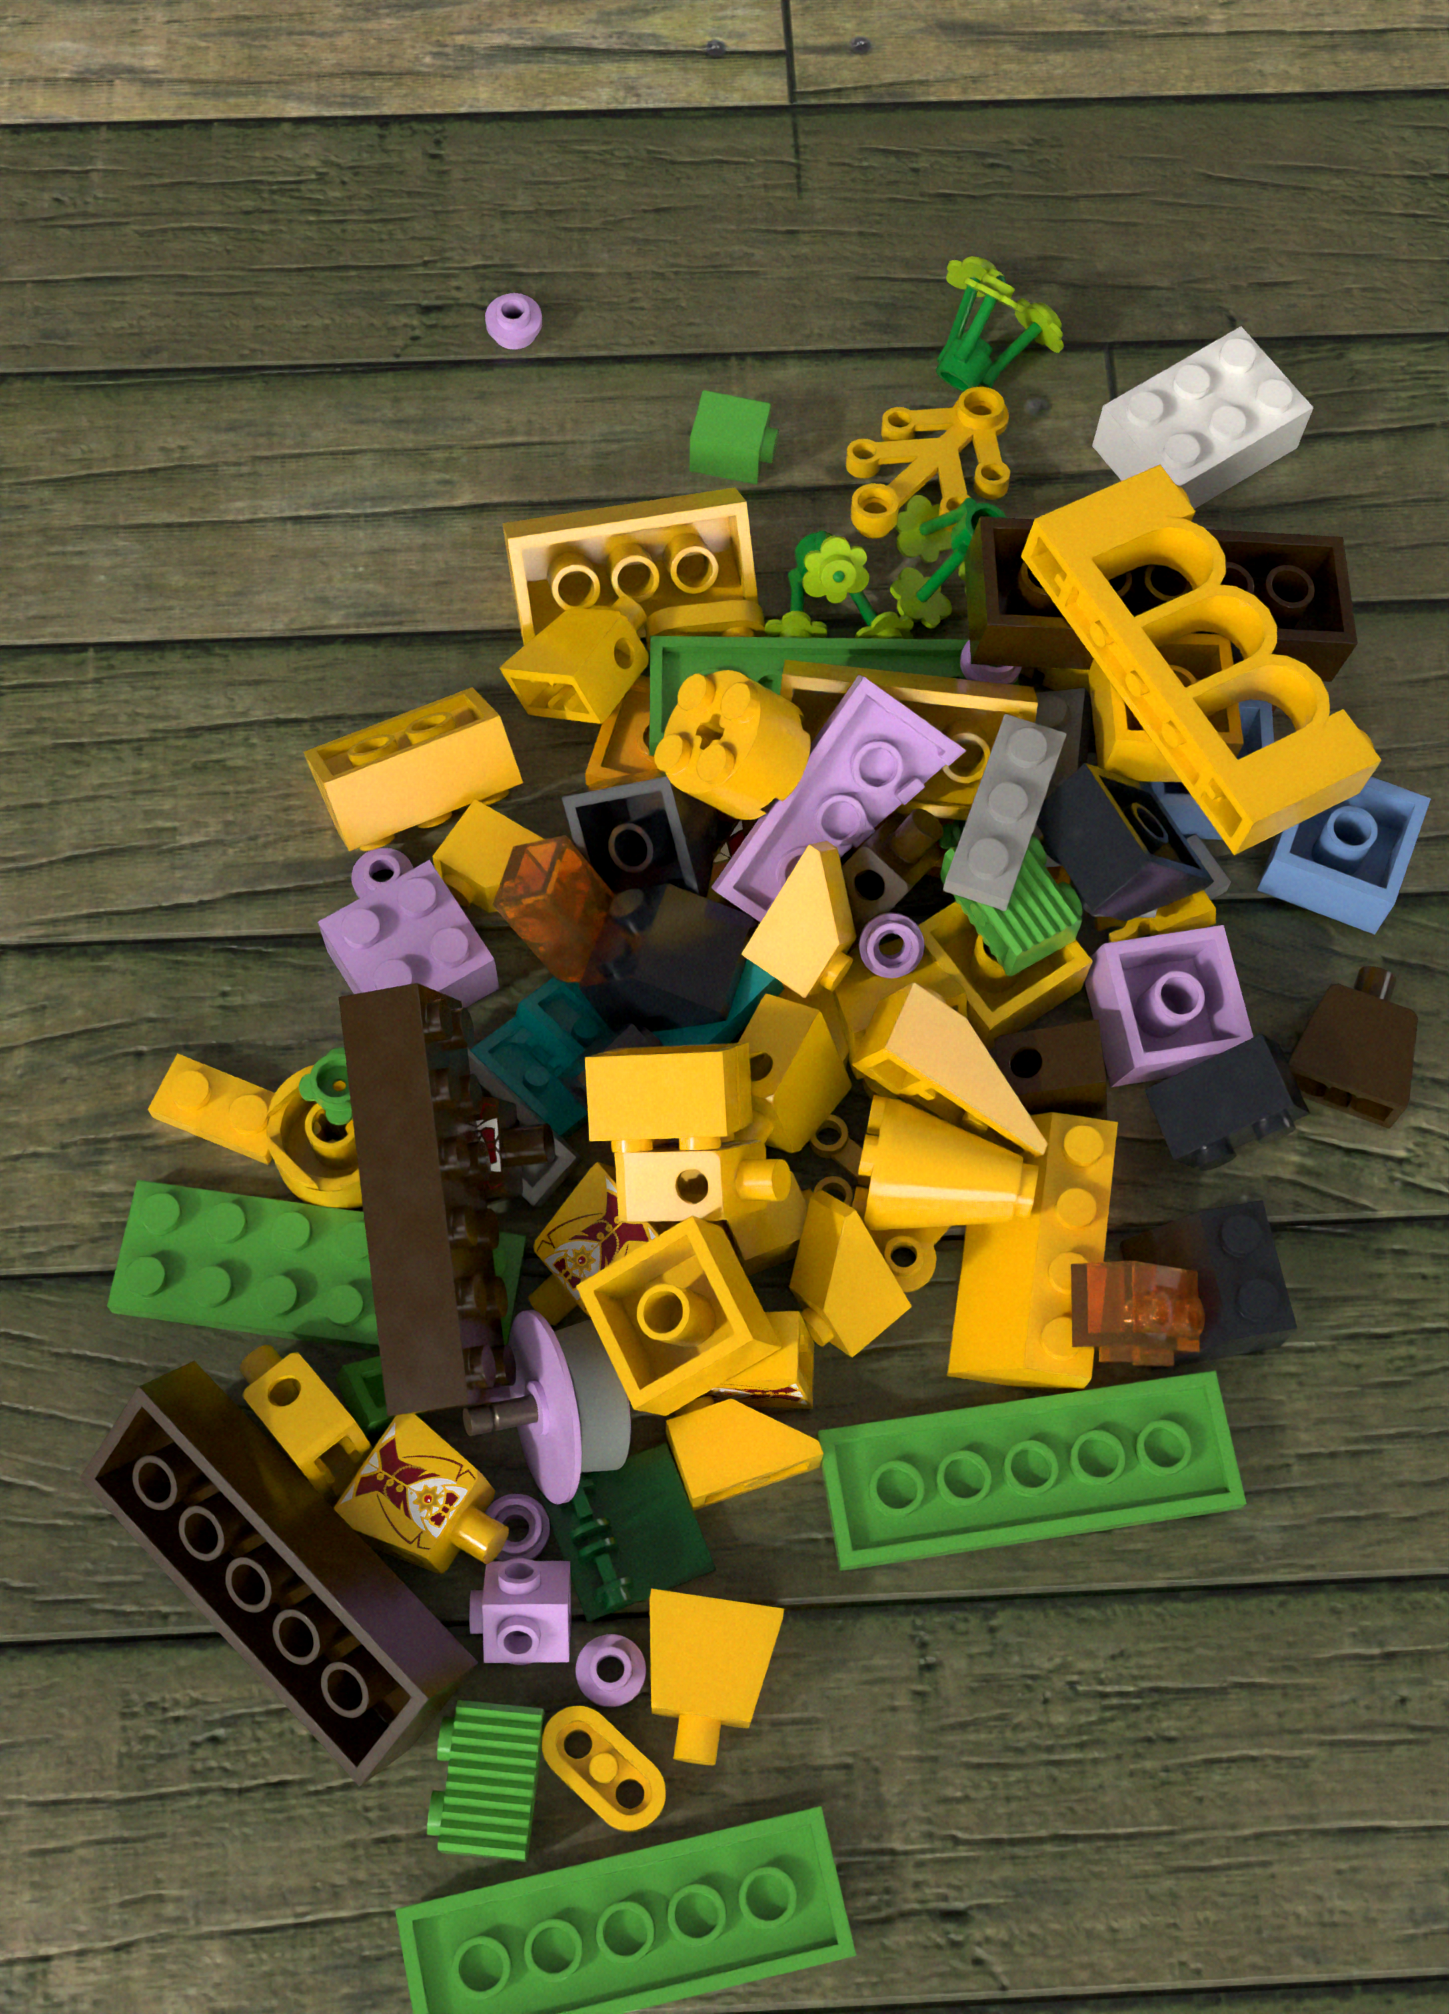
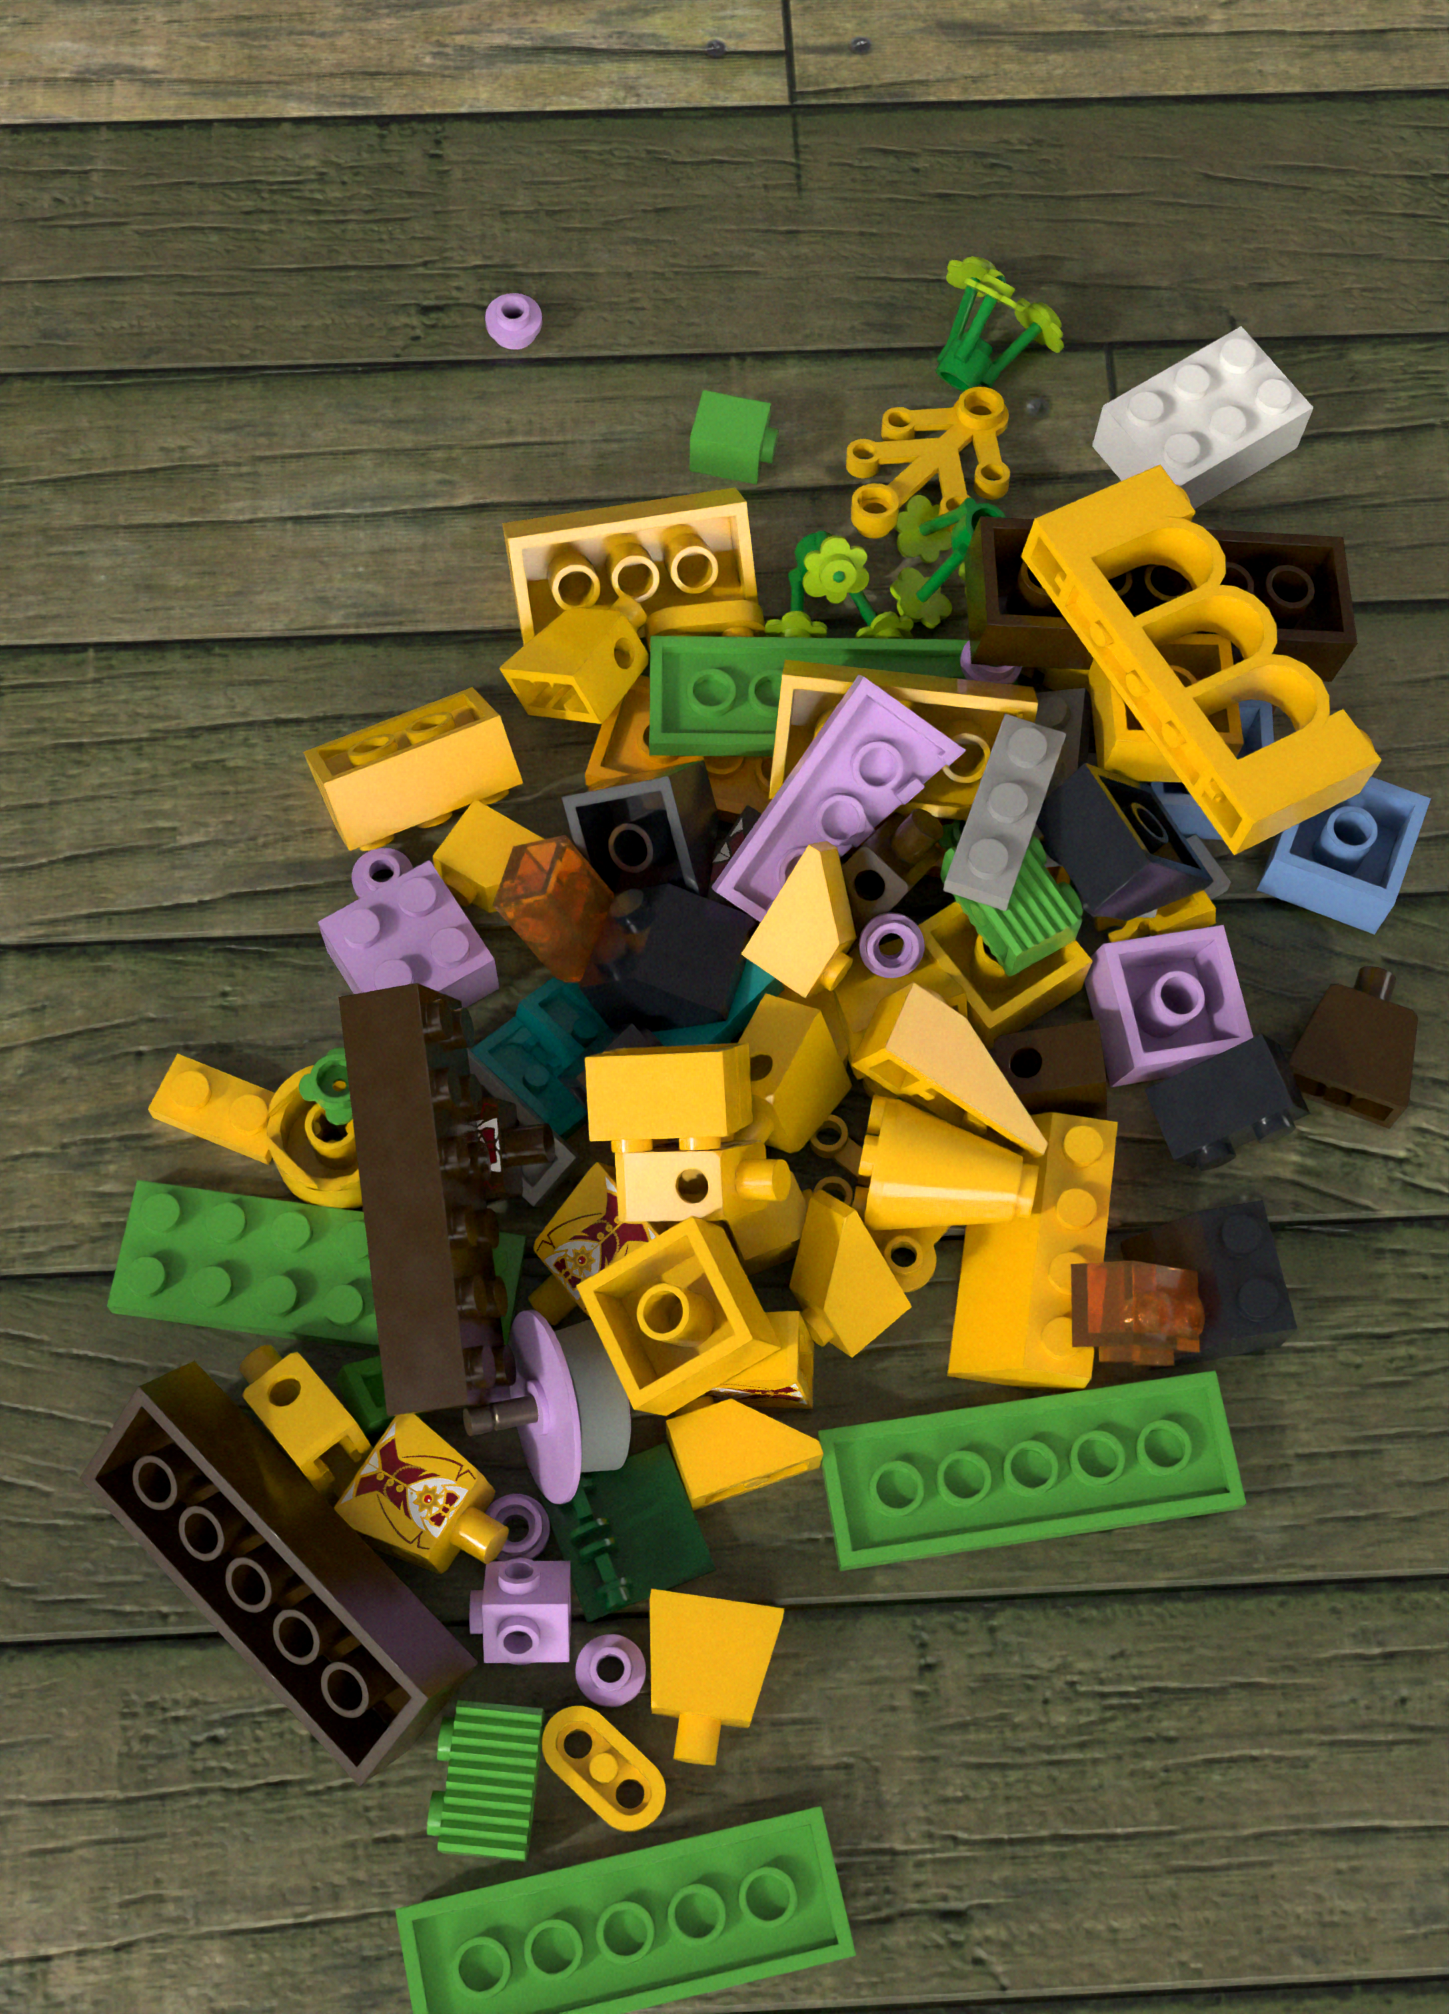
(733, 744): yellow brick -> none

